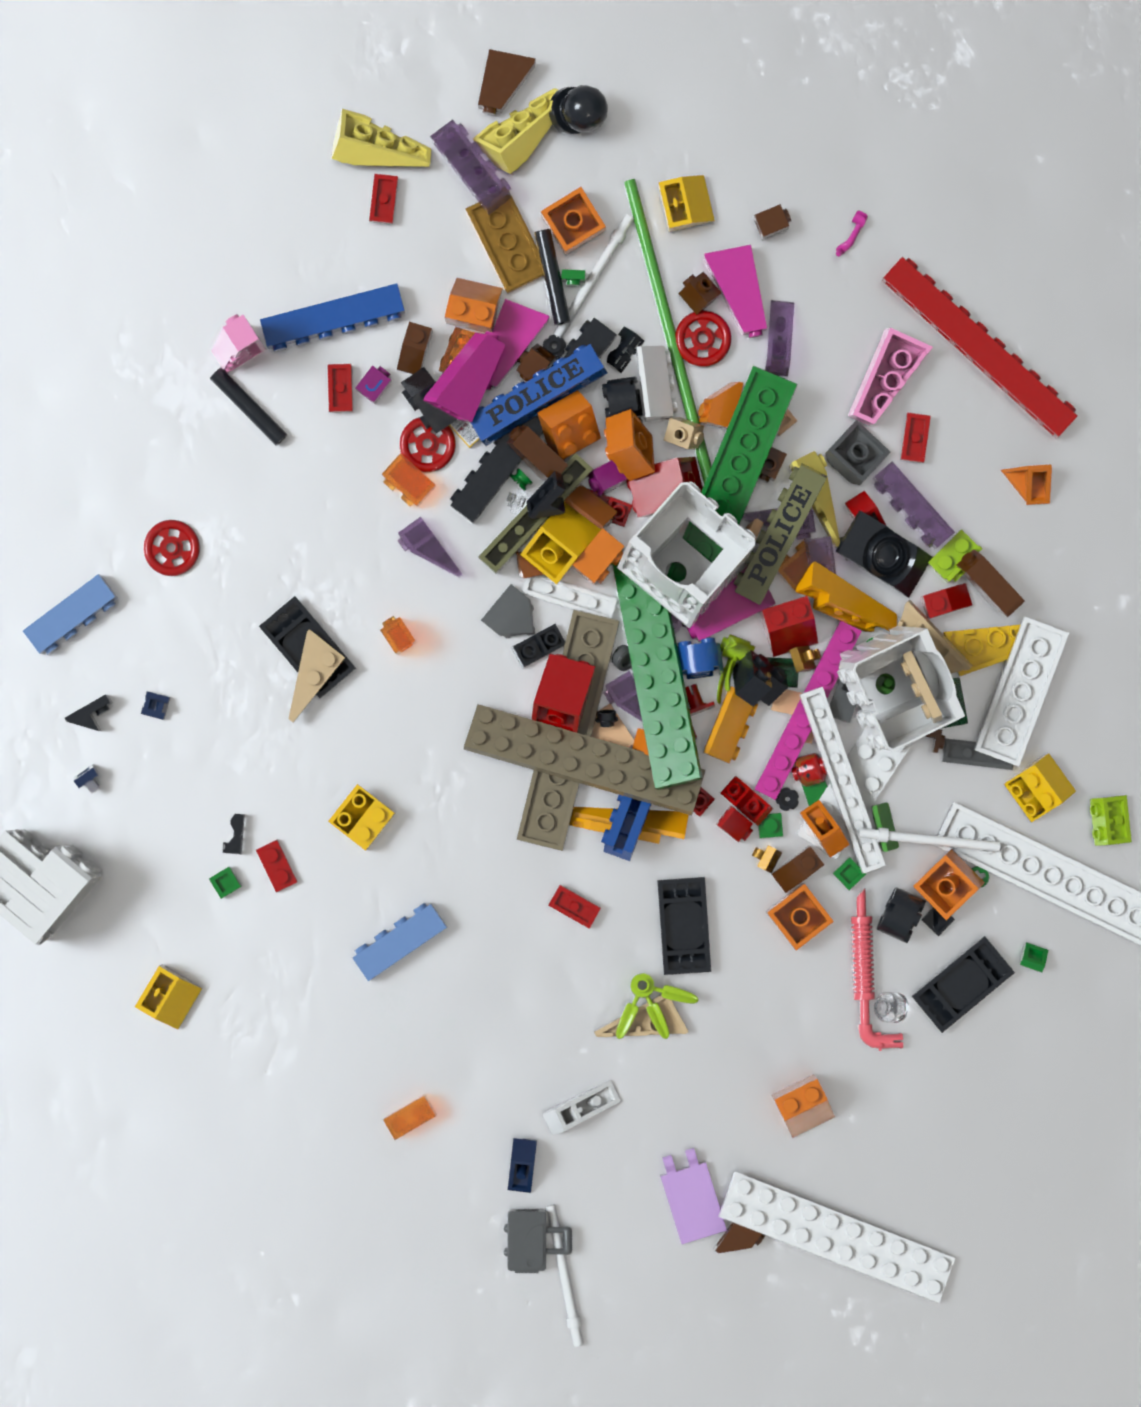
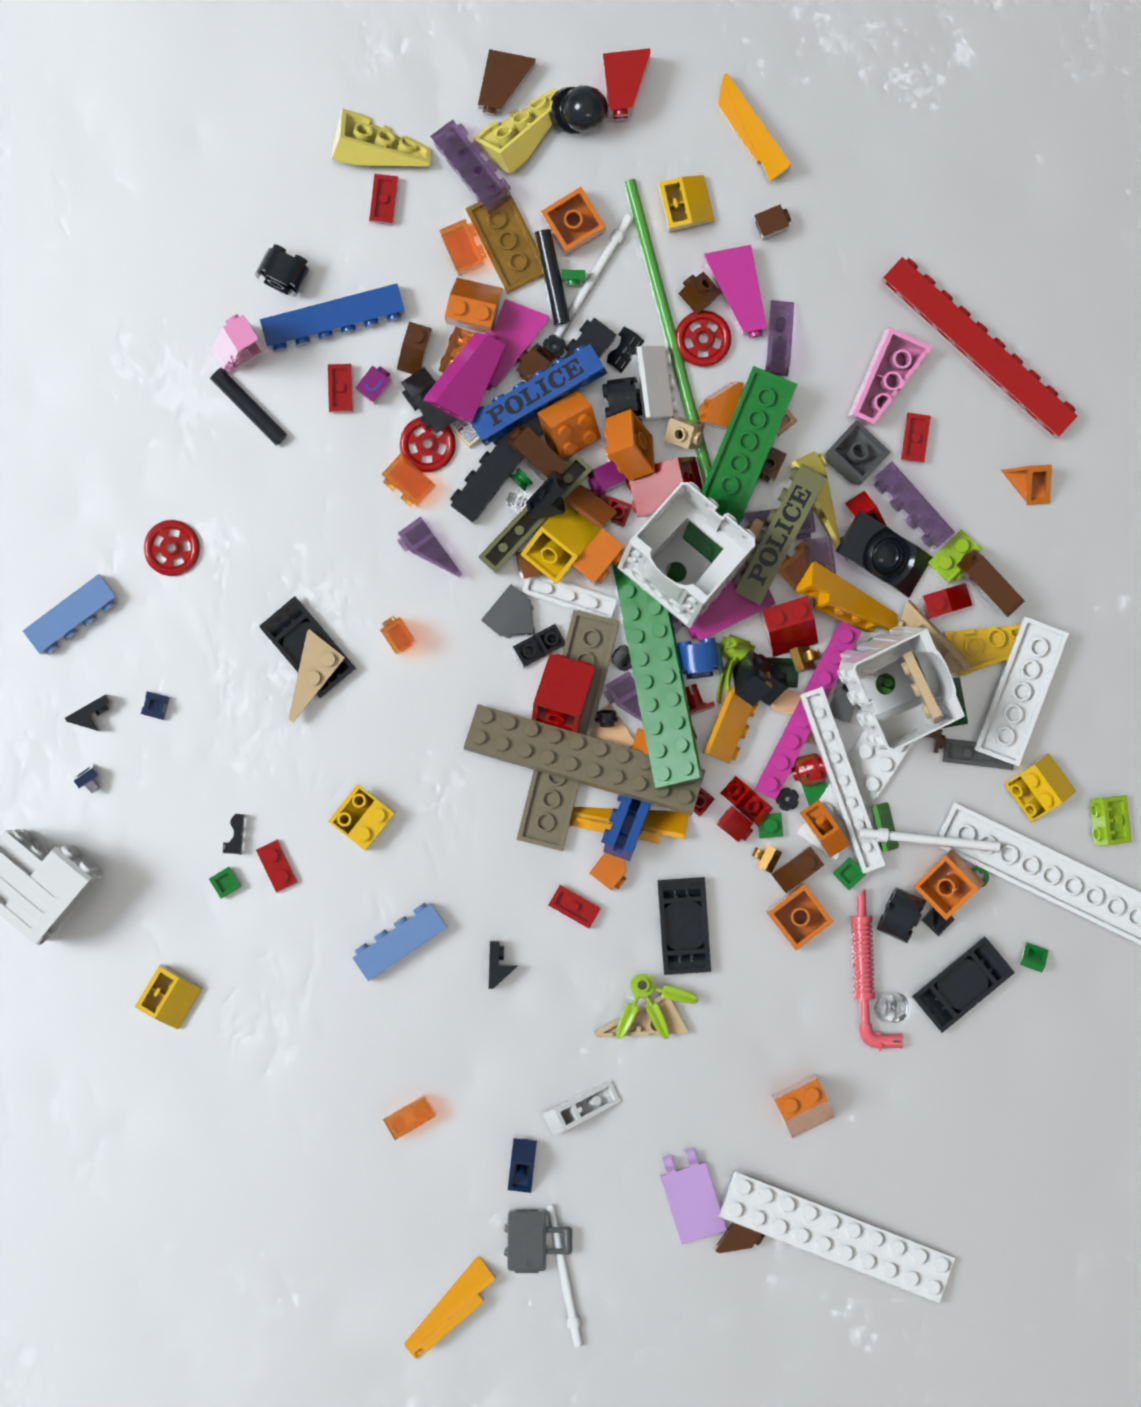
(282, 270): none -> black brick
(452, 1308): none -> light orange wedge
(462, 247): none -> clear orange brick
(497, 971): none -> black slope
(609, 871): none -> orange slope
(623, 80): none -> red slope
(751, 130): none -> light orange wedge
(859, 219): dark pink piece -> none

